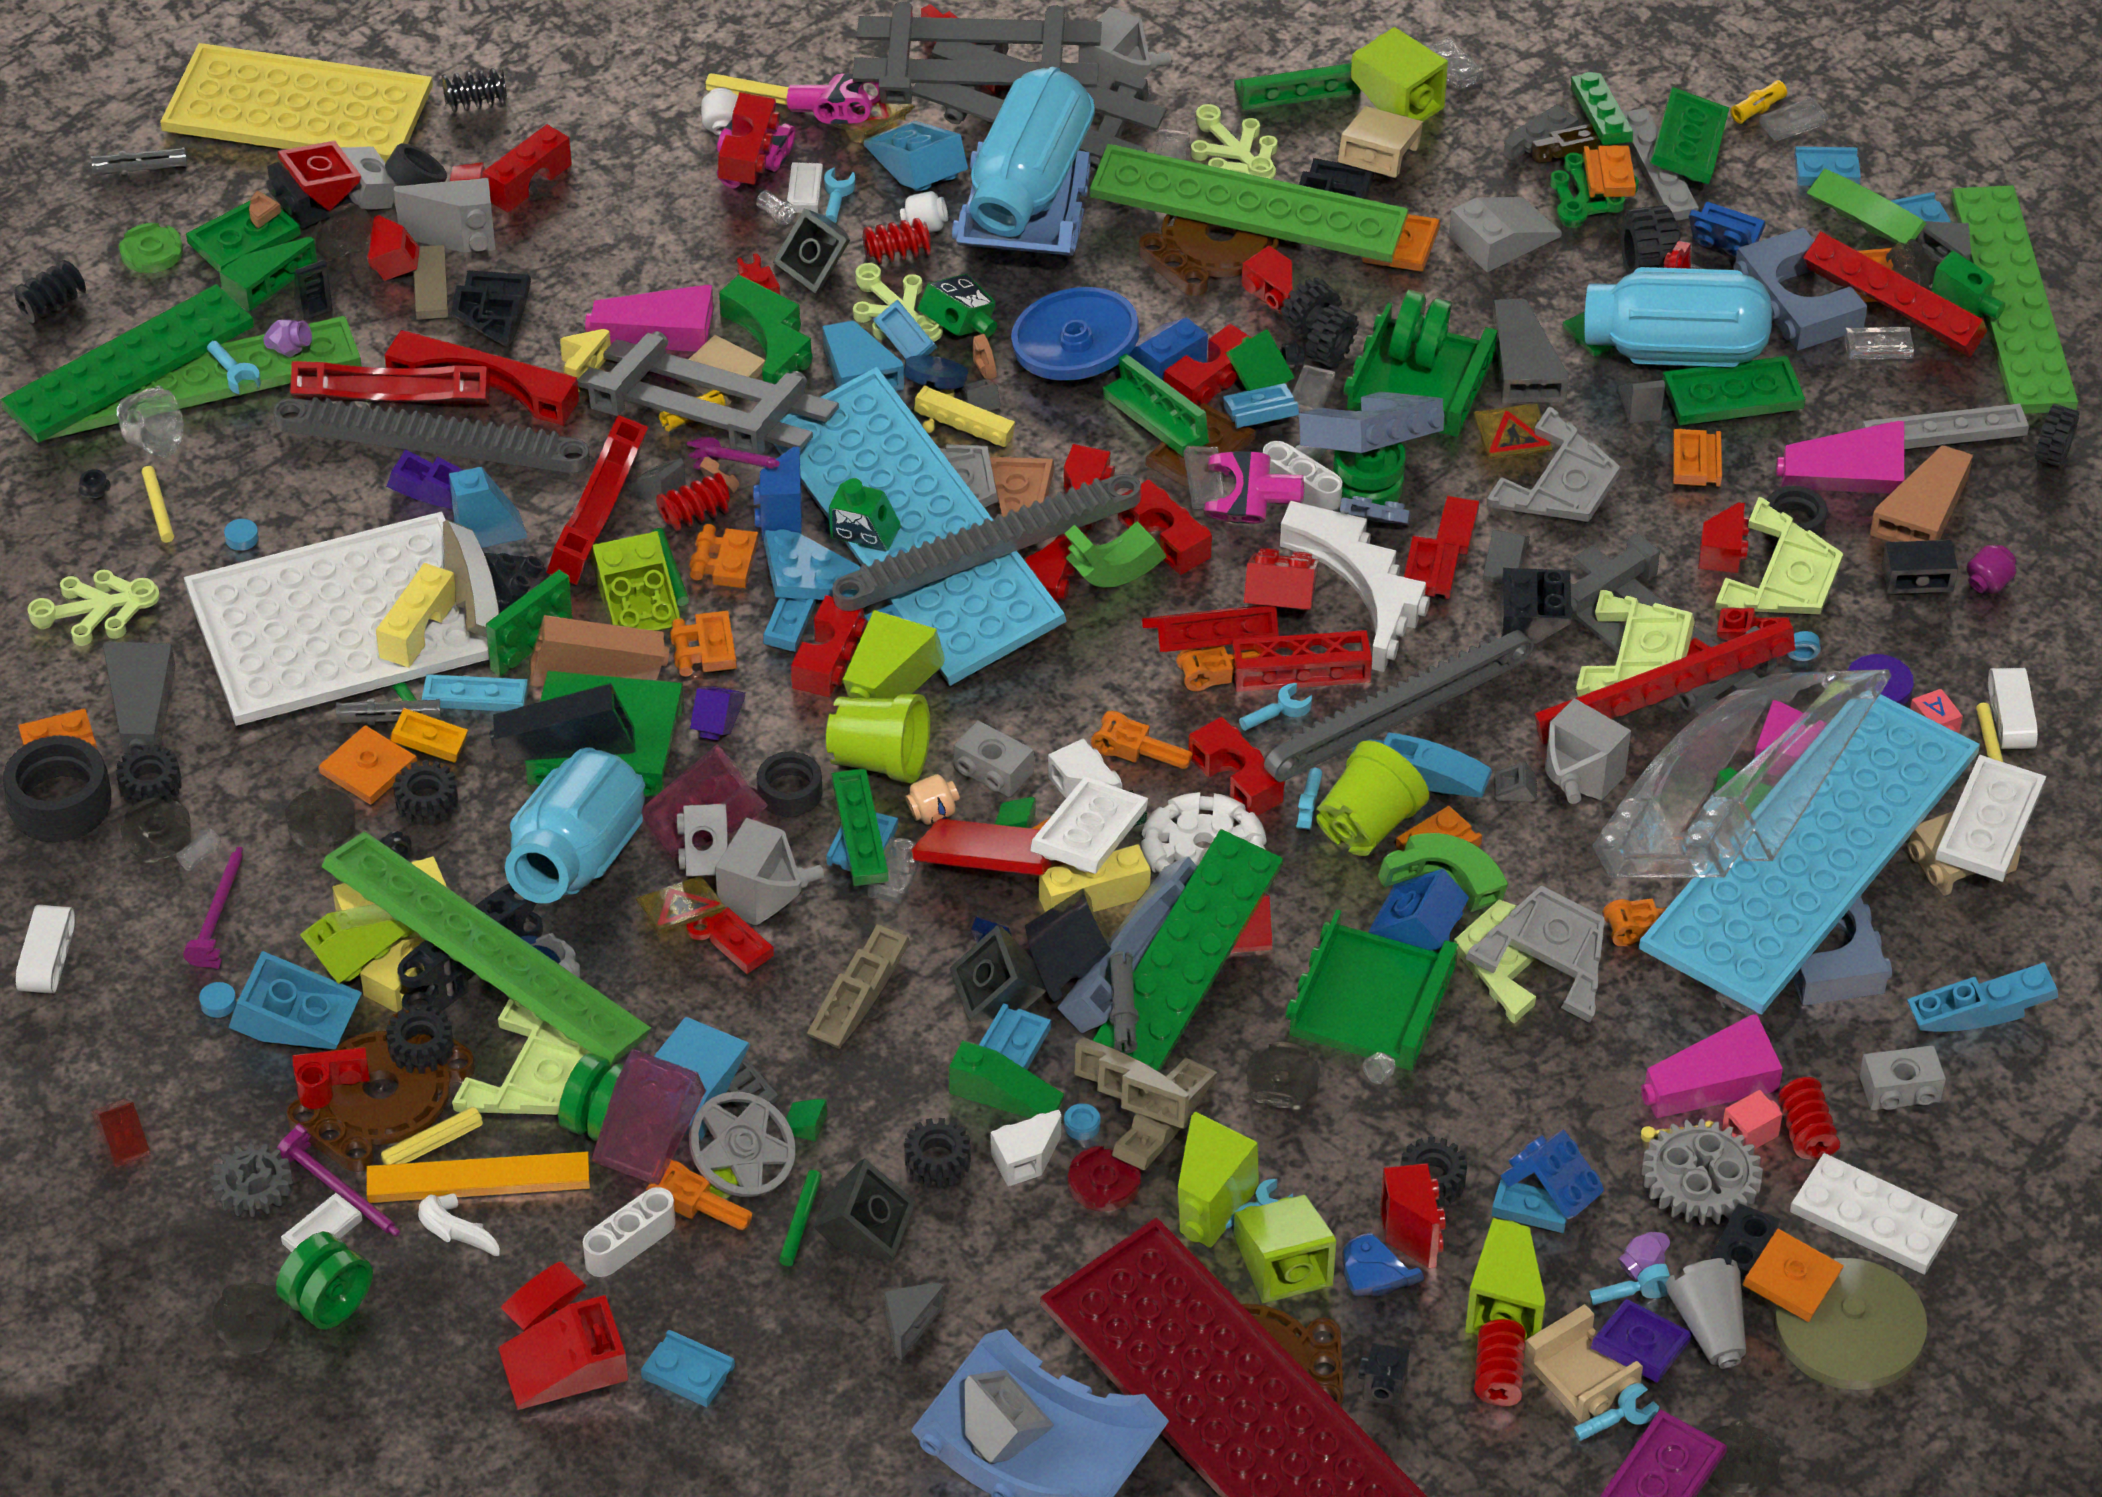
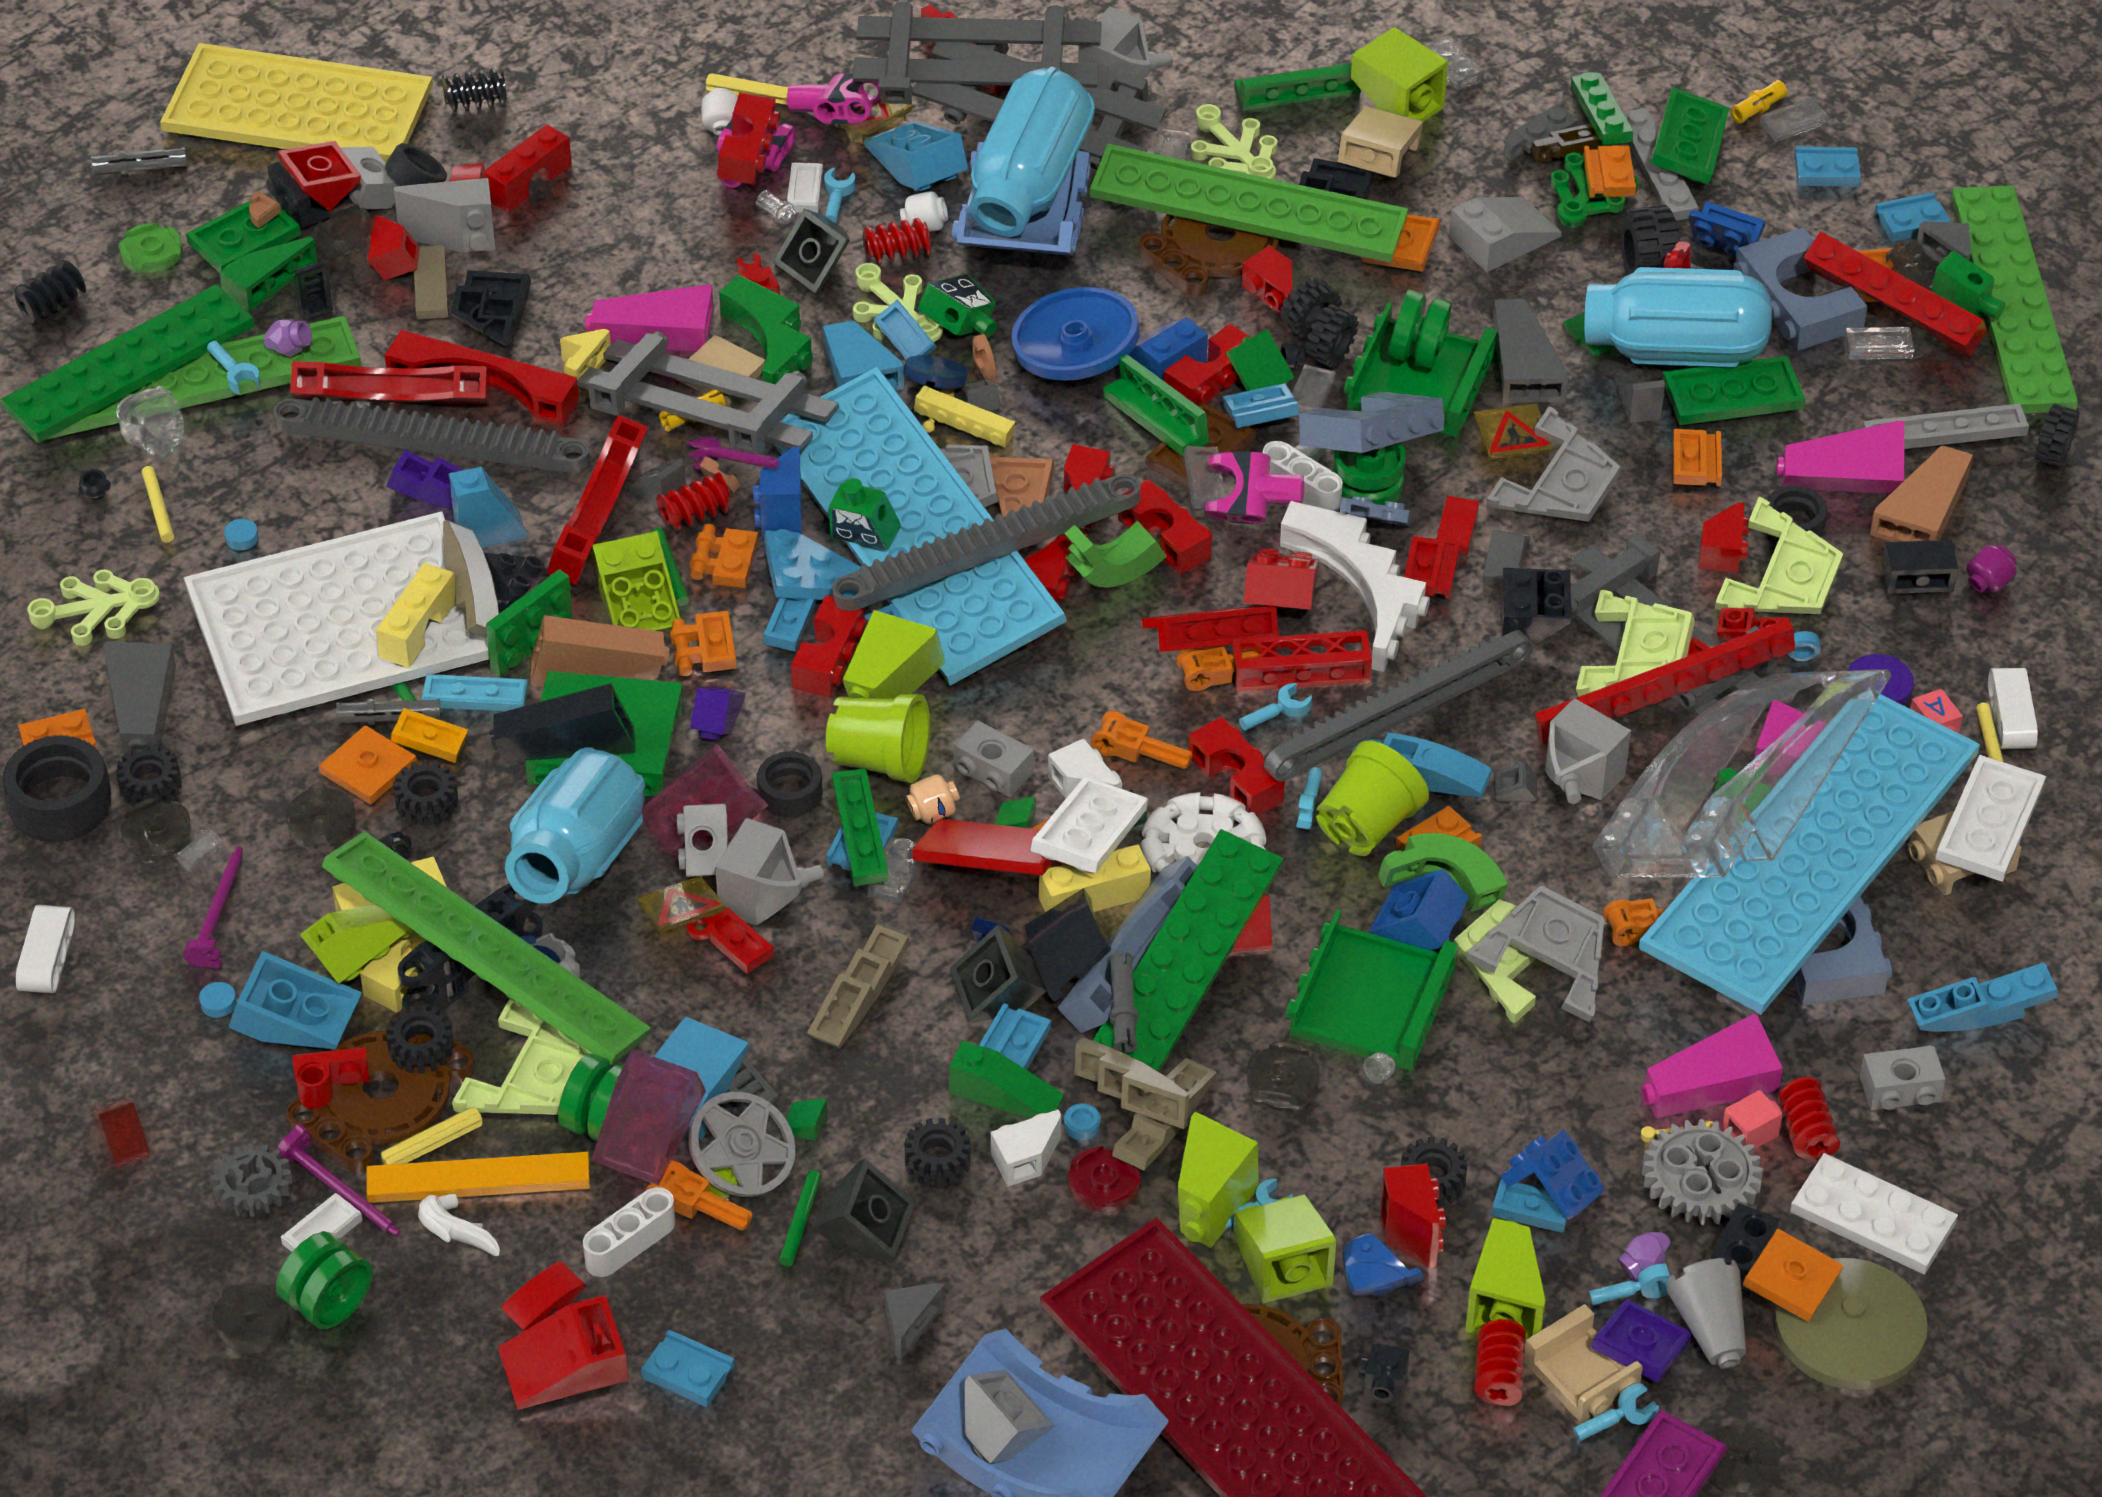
(1866, 207): bright green slope -> none

